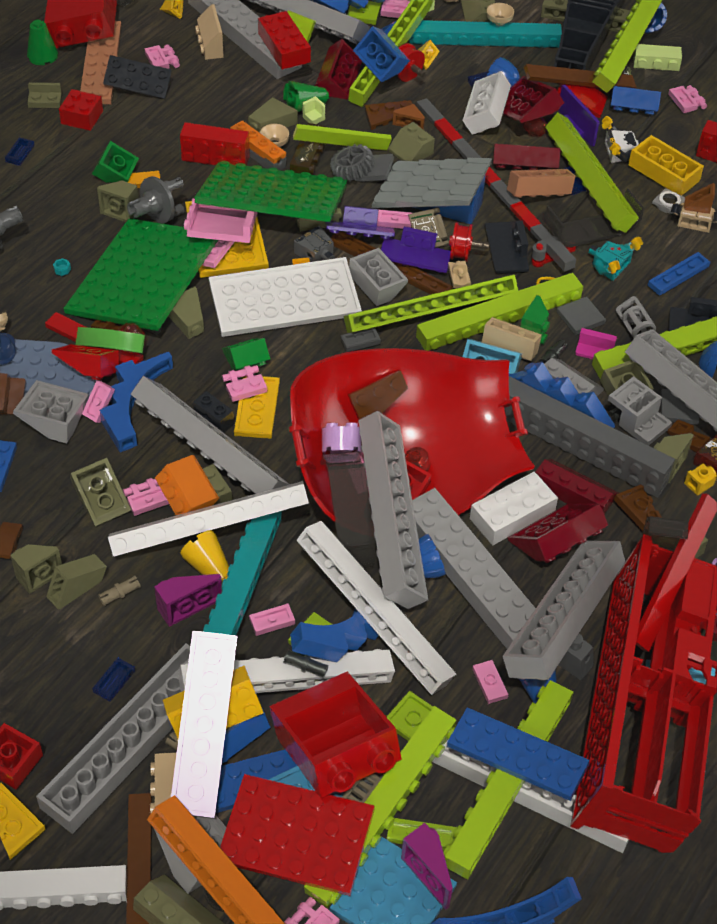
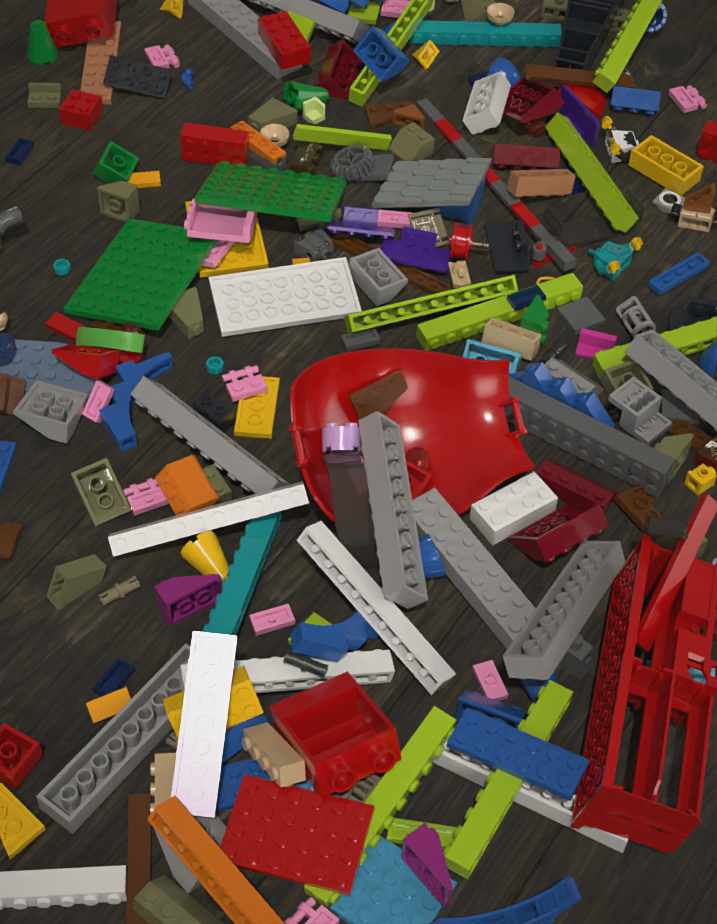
(35, 565): olive slope -> none
(108, 705): none -> light orange tile
(157, 200): dark grey piece -> none
(186, 78): none -> blue arm
(209, 34): tan slope -> none
(214, 365): none -> teal tile
(247, 353): green slope -> none
(274, 754): none -> tan brick
(409, 715): lime plate -> none
(415, 64): red wheel -> none
(490, 707): none -> blue slope
(525, 297): none -> tile
(657, 57): yellowish green brick -> none

